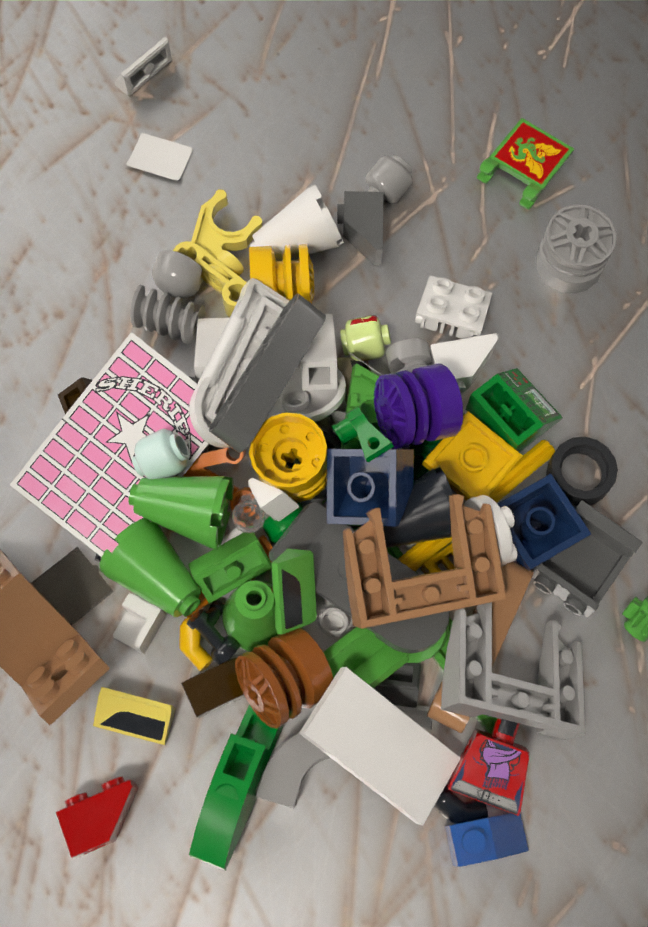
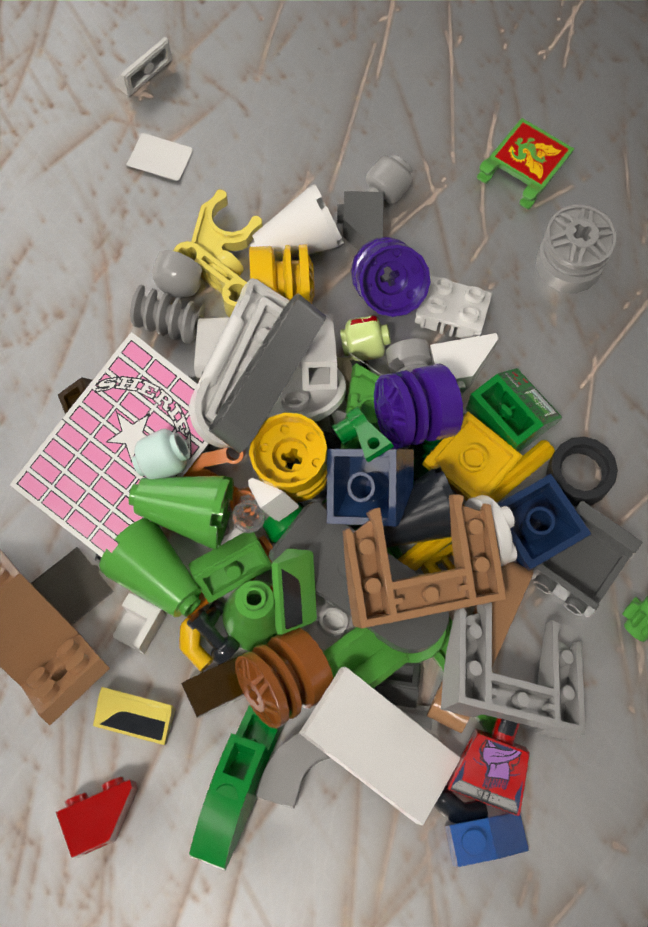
(407, 281): none -> dark purple wheel

